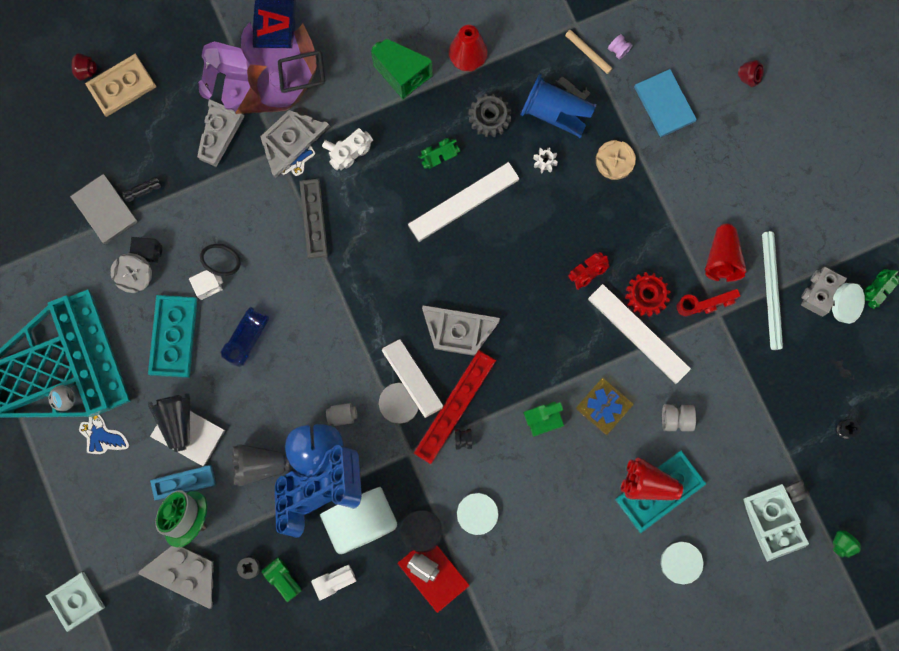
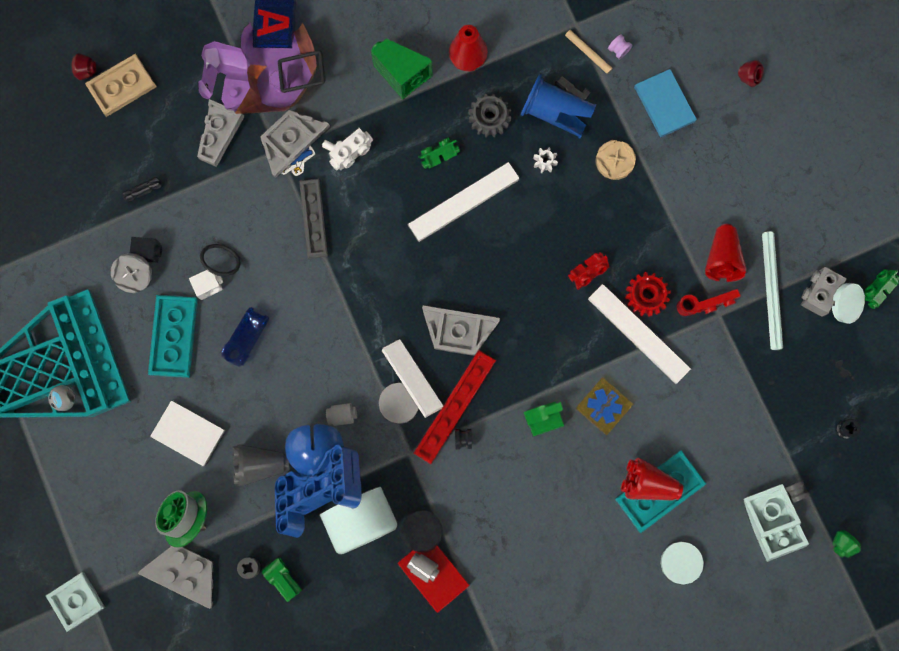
(100, 438): sticker -> none
(104, 209): light grey tile -> none
(173, 420): black cone -> none
(183, 481): dark azure tile -> none
(330, 583): white piece -> none
(477, 514): light aqua tile -> none
(678, 417): light grey wheel -> none

